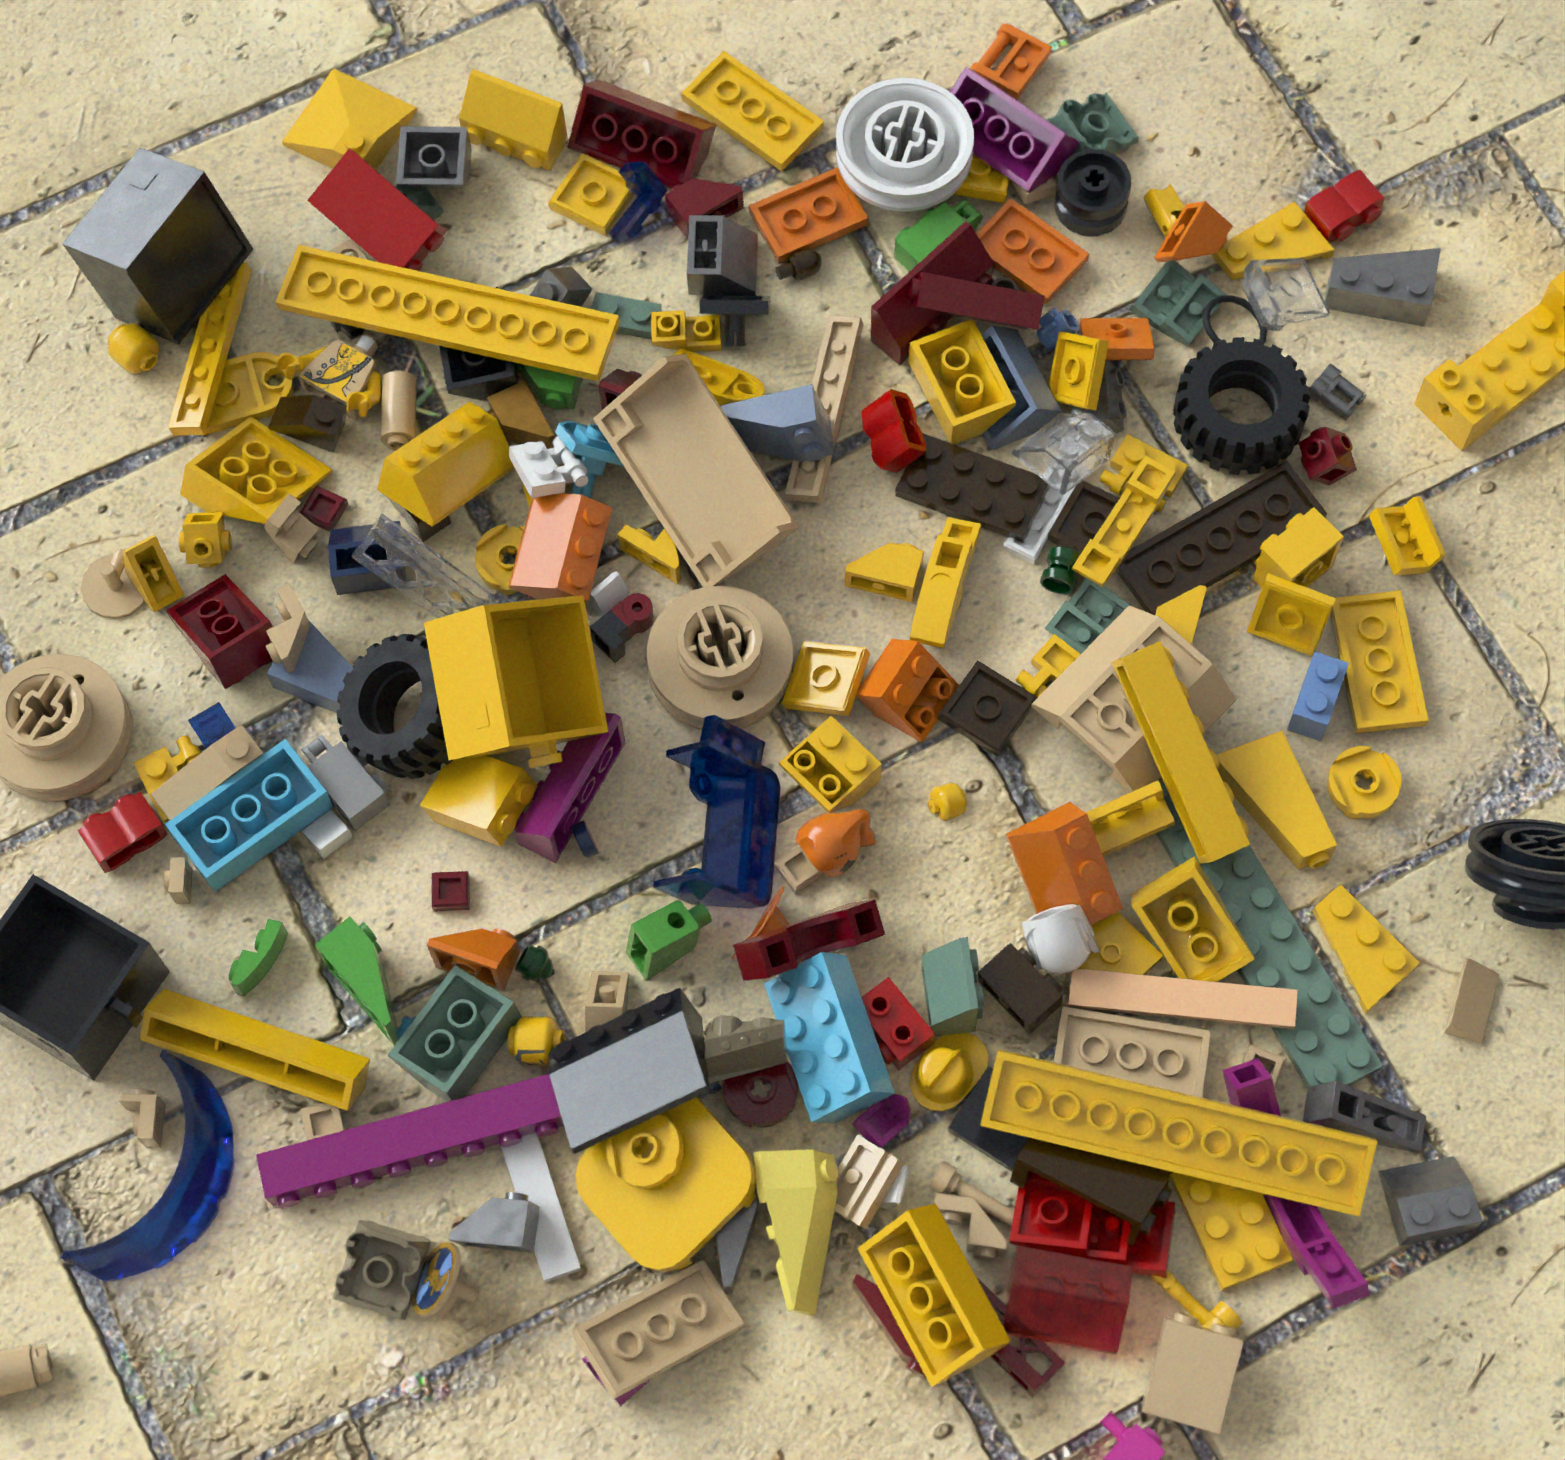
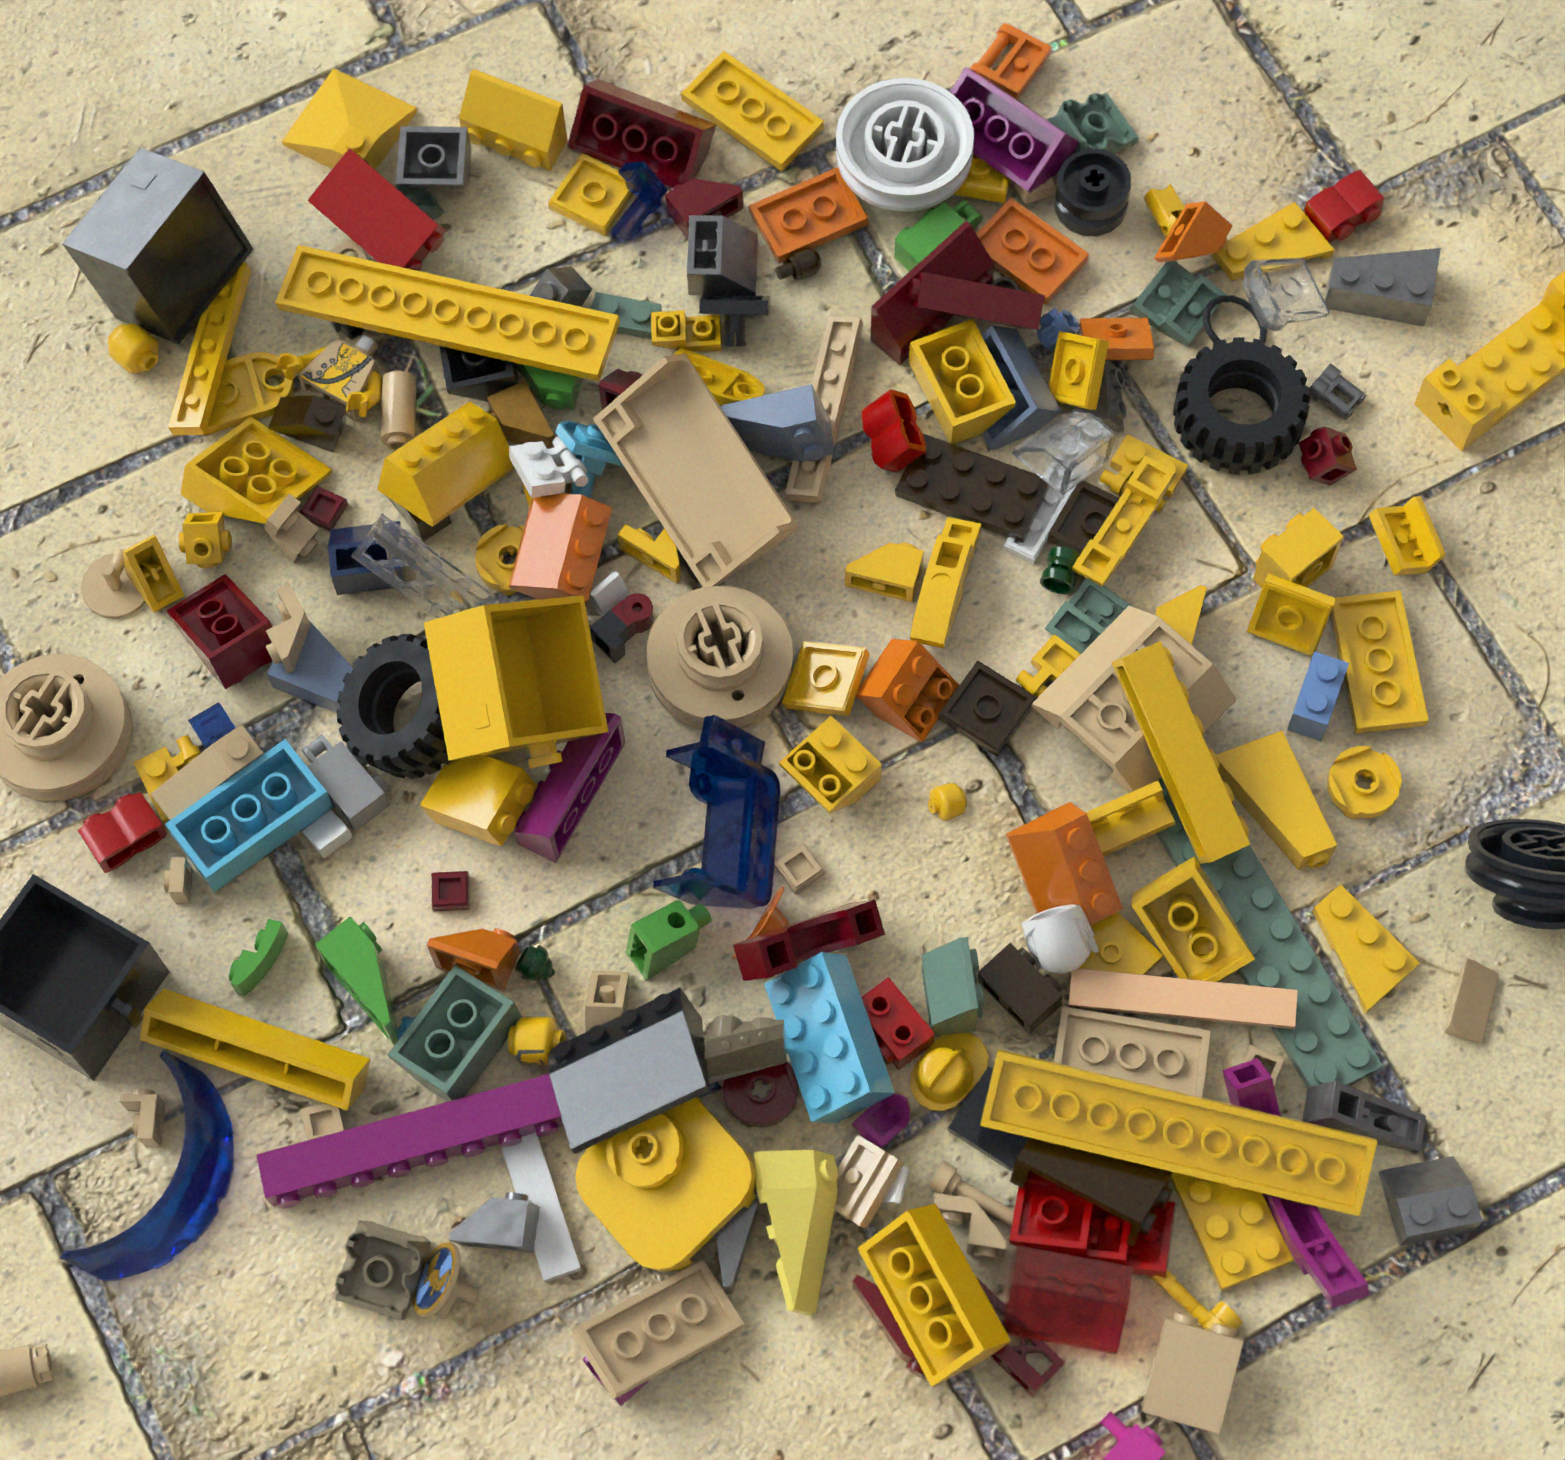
(584, 839): dark blue tile -> none
(835, 840): orange piece -> none
(1215, 538): dark brown plate -> none

